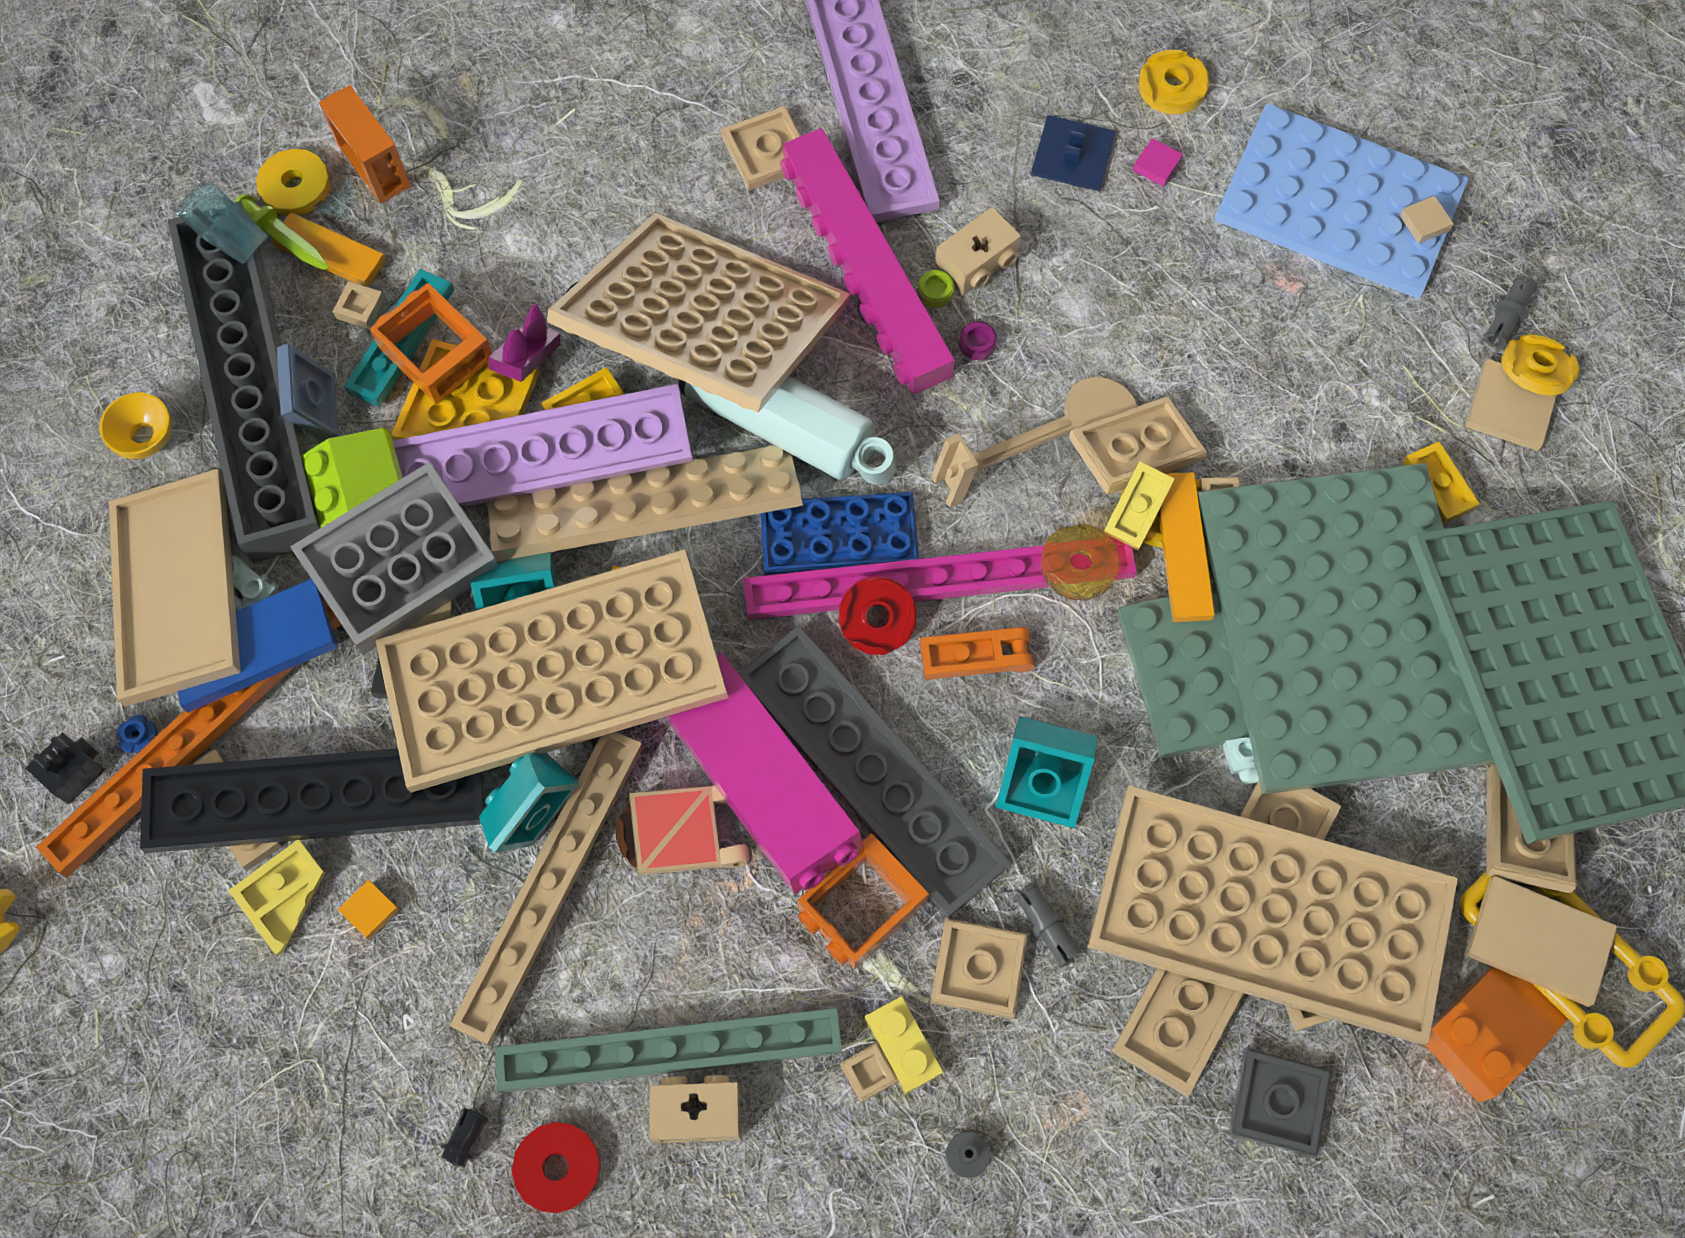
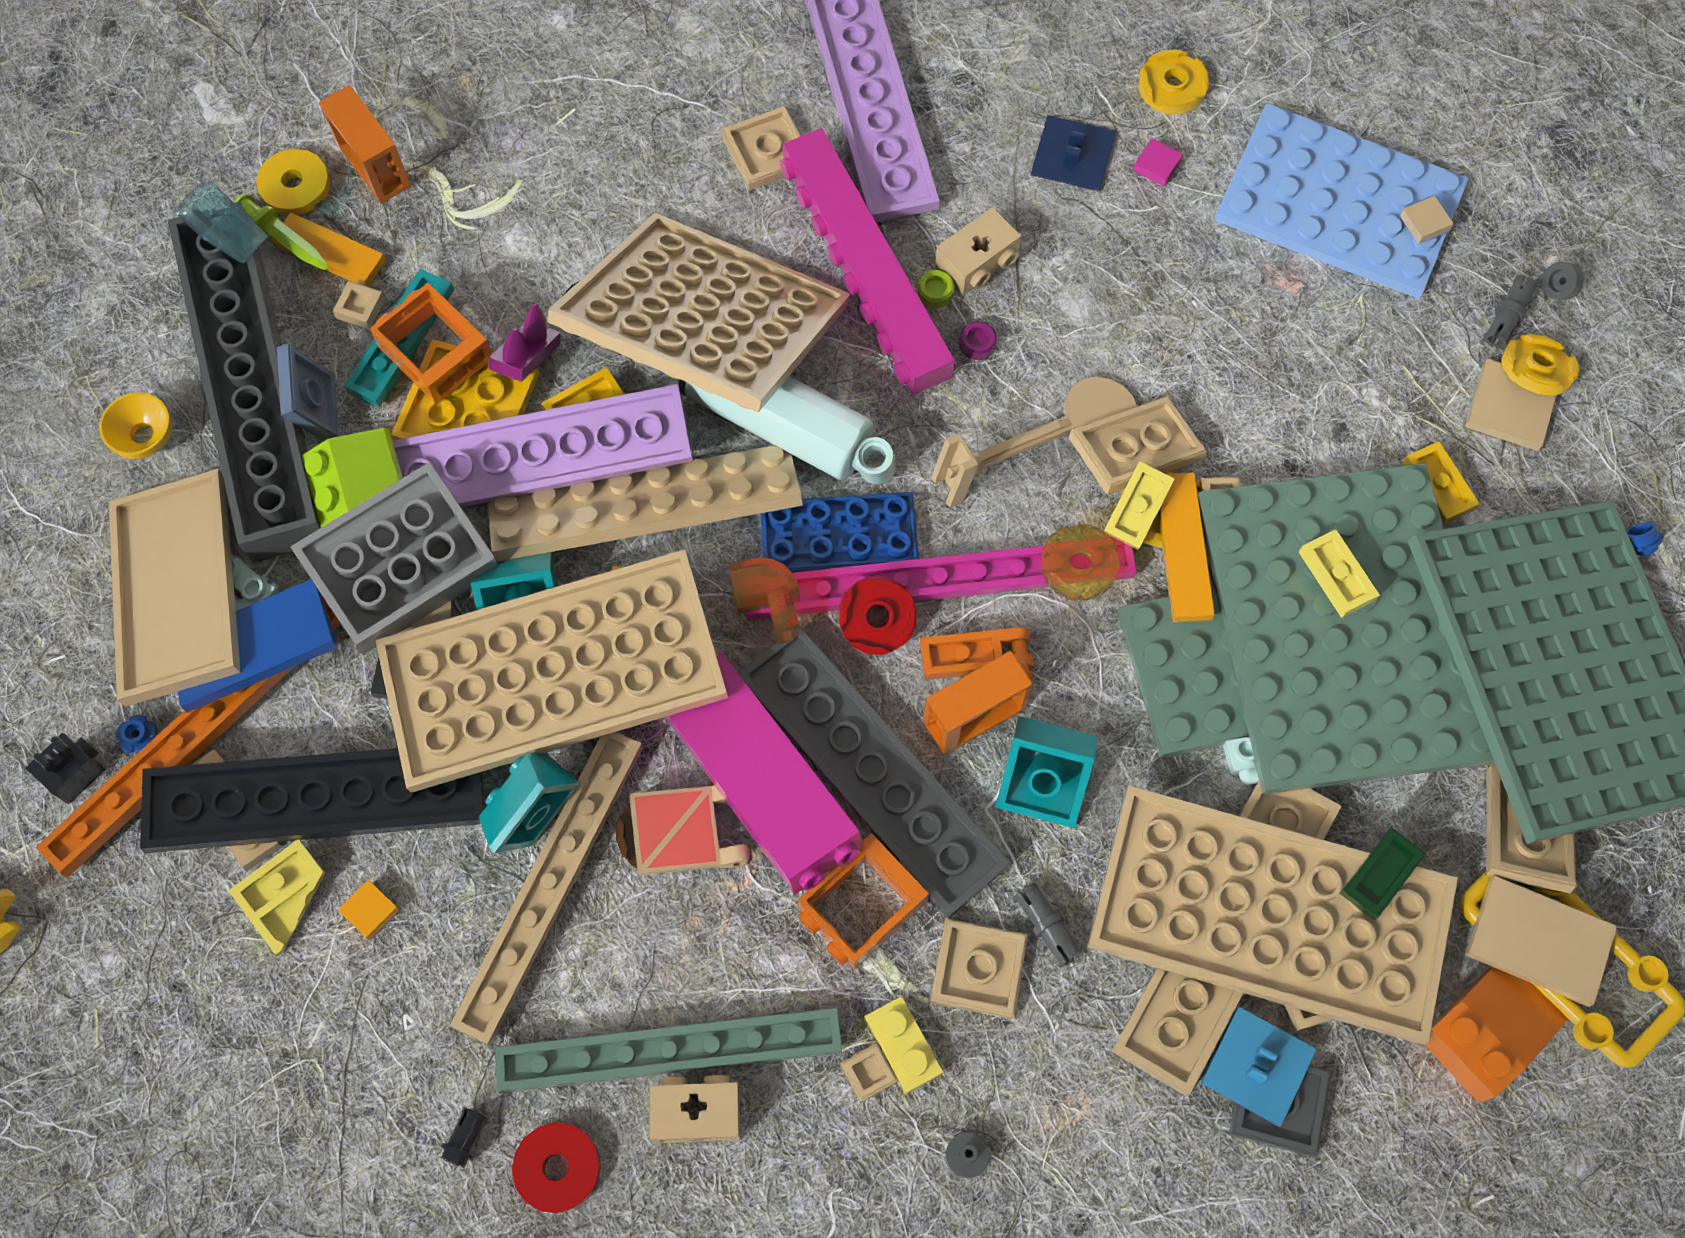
(766, 584): none -> clear orange brick
(977, 702): none -> orange window
(1258, 1066): none -> dark azure piece
(1339, 573): none -> light yellow plate
(1382, 873): none -> dark green tile
(1562, 280): none -> dark grey tile
(1645, 538): none -> blue plate

